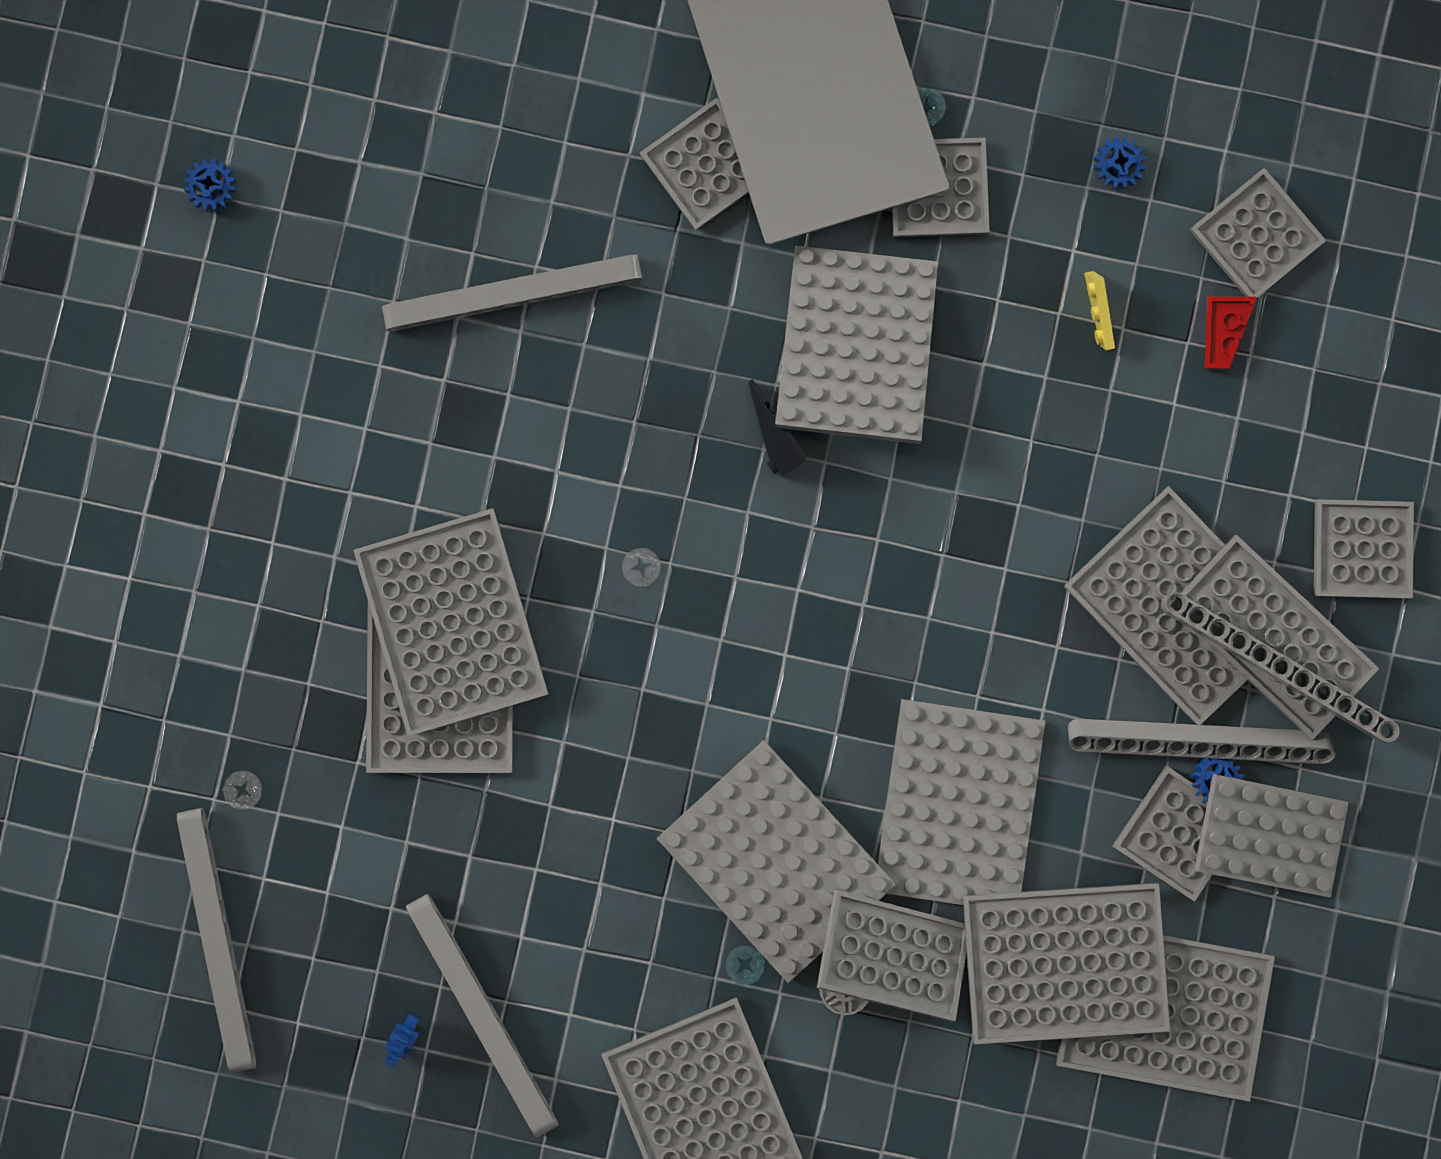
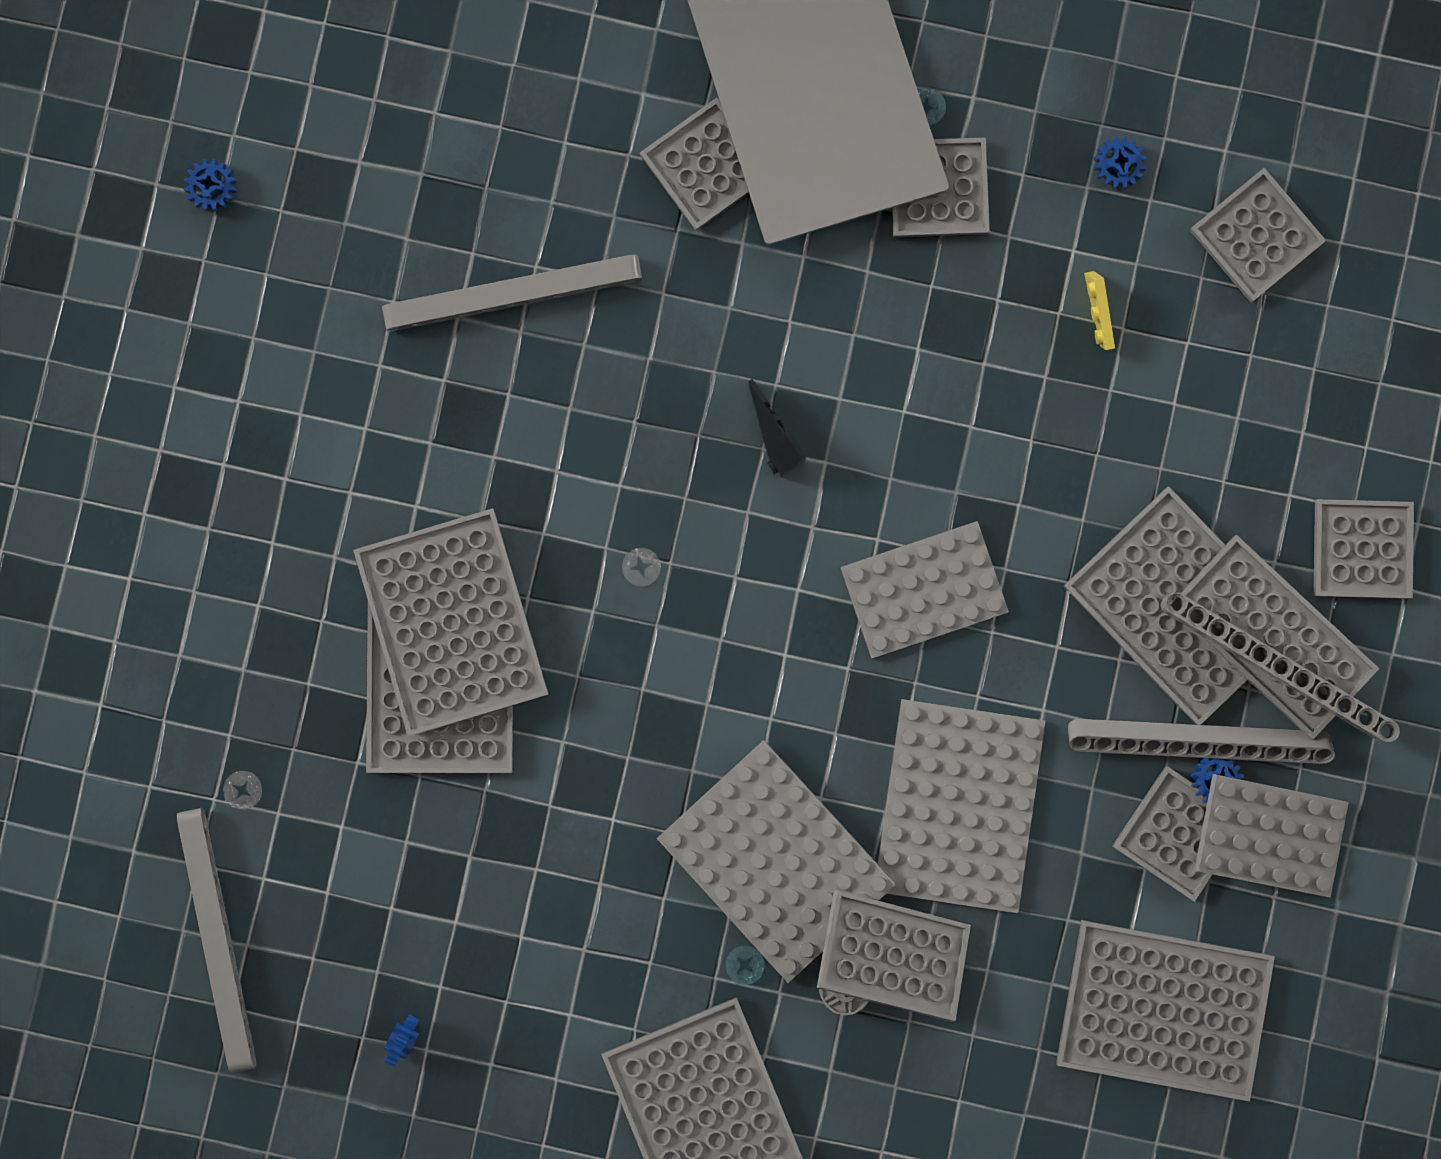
(482, 1015): light grey beam -> none
(857, 345): light grey plate -> none
(924, 589): none -> light grey plate
(1066, 963): light grey plate -> none
(1225, 328): red wing -> none

